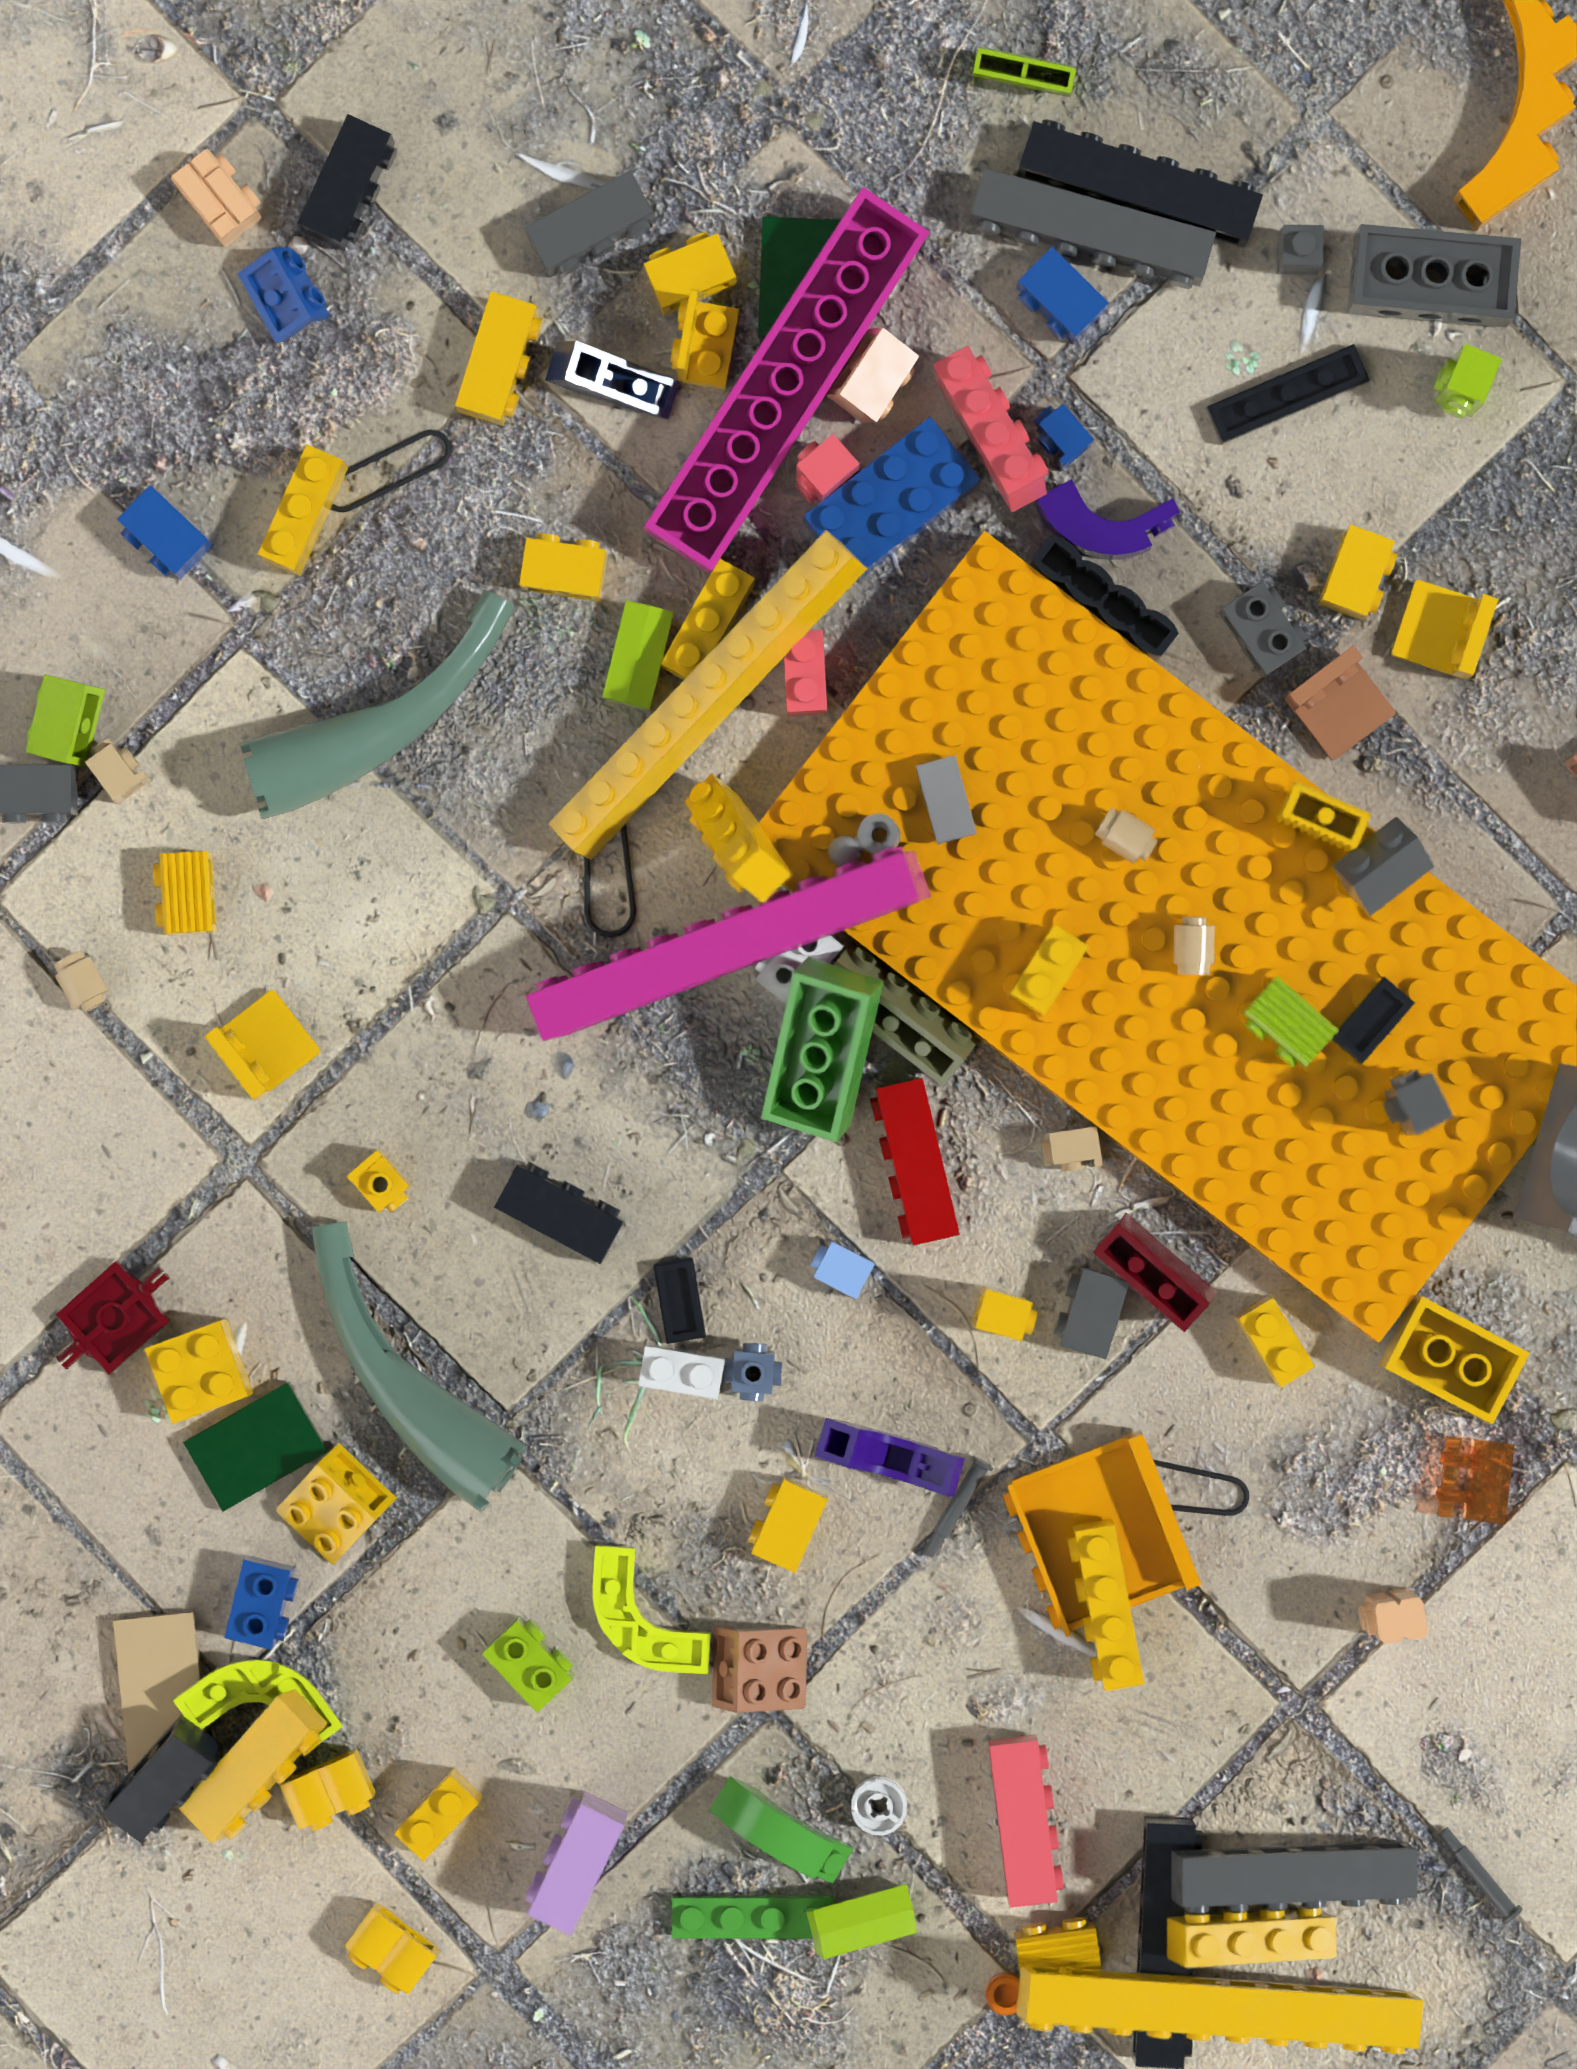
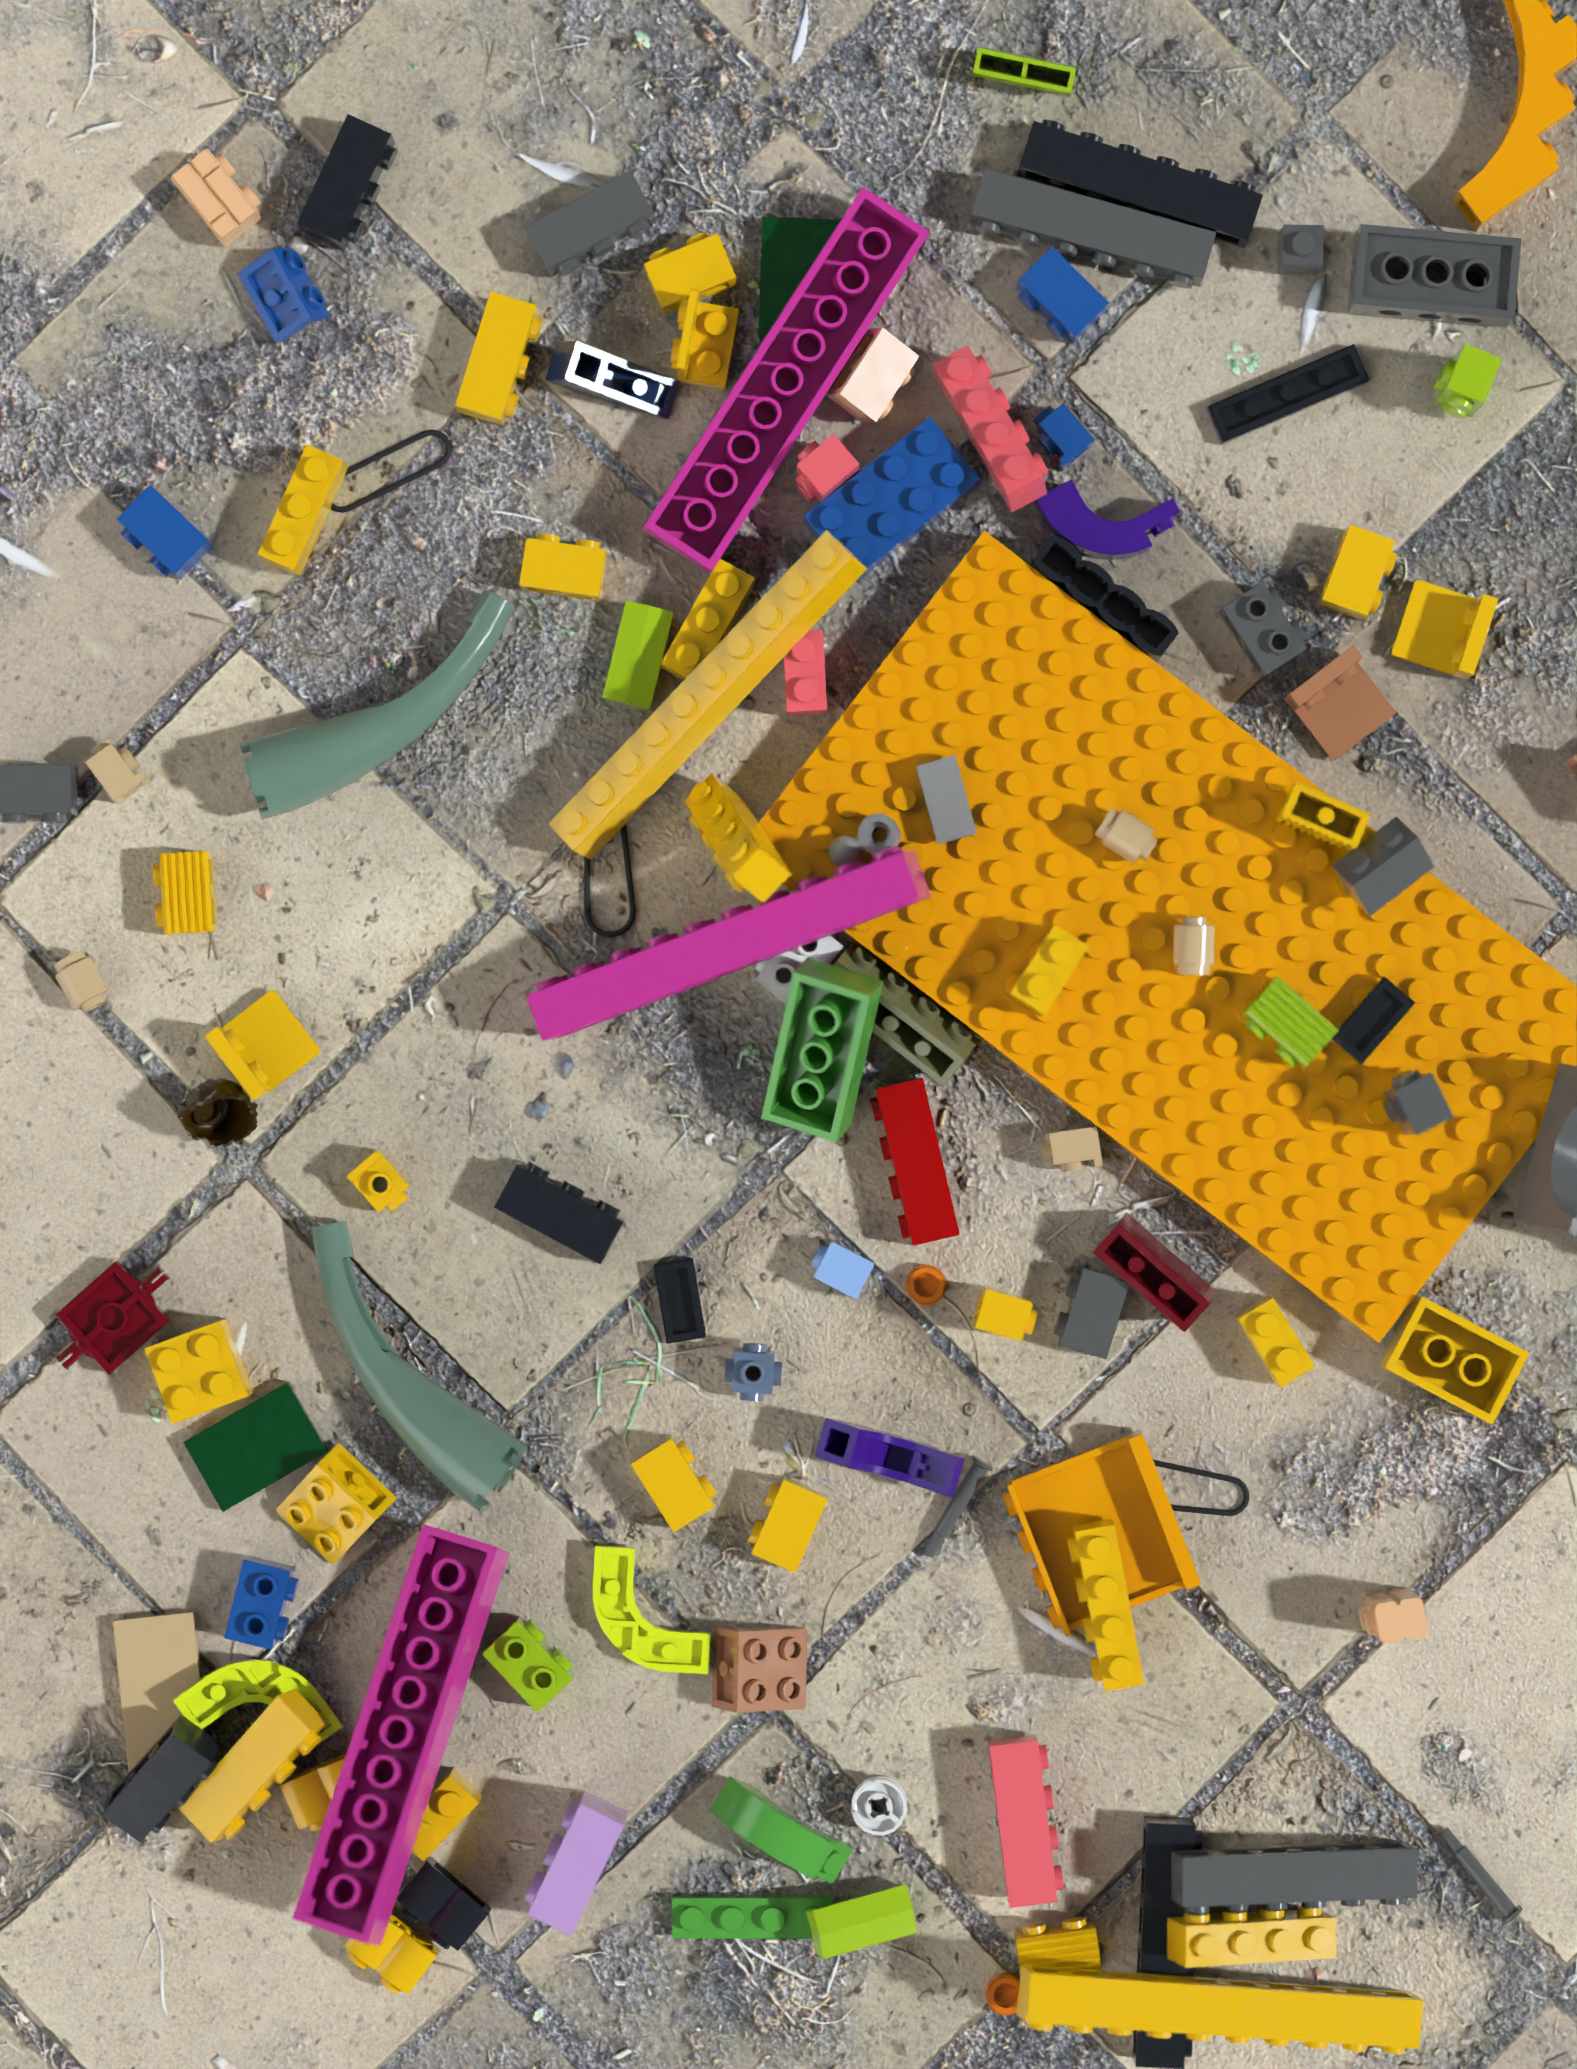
(64, 720): lime brick -> none
(232, 1118): none -> dark brown hair
(401, 1735): none -> dark pink brick
(443, 1905): none -> black brick
(674, 1483): none -> yellow brick
(681, 1371): white brick -> none
(926, 1284): none -> orange tile
(1486, 1483): clear orange plate -> none

